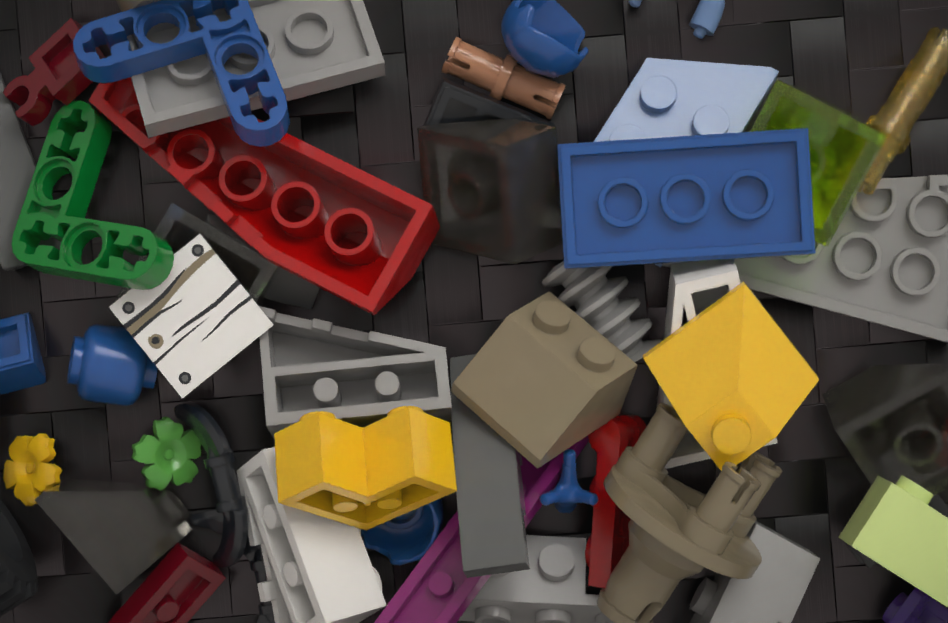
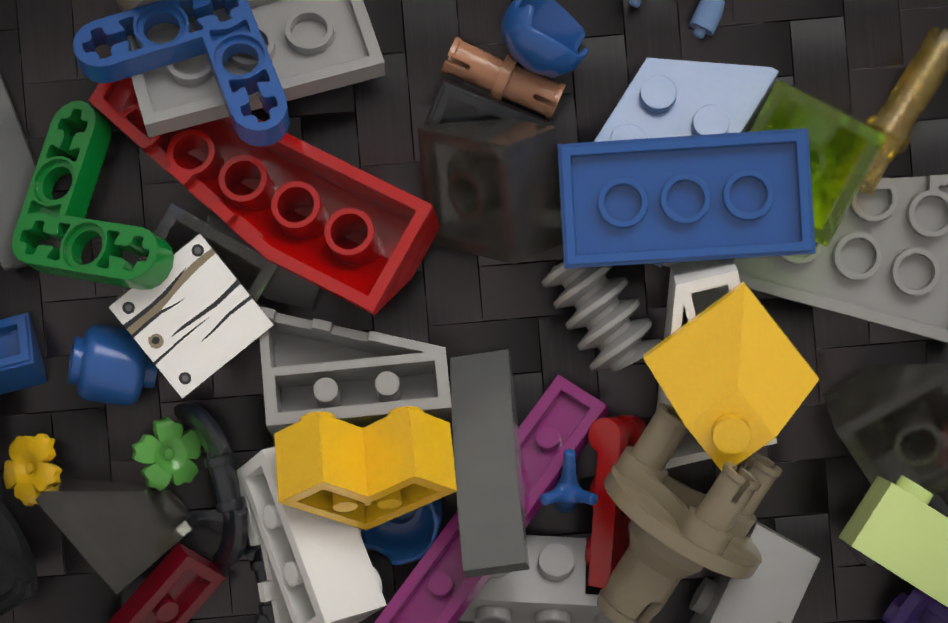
(54, 76): dark red plate -> none
(545, 379): dark tan slope -> none

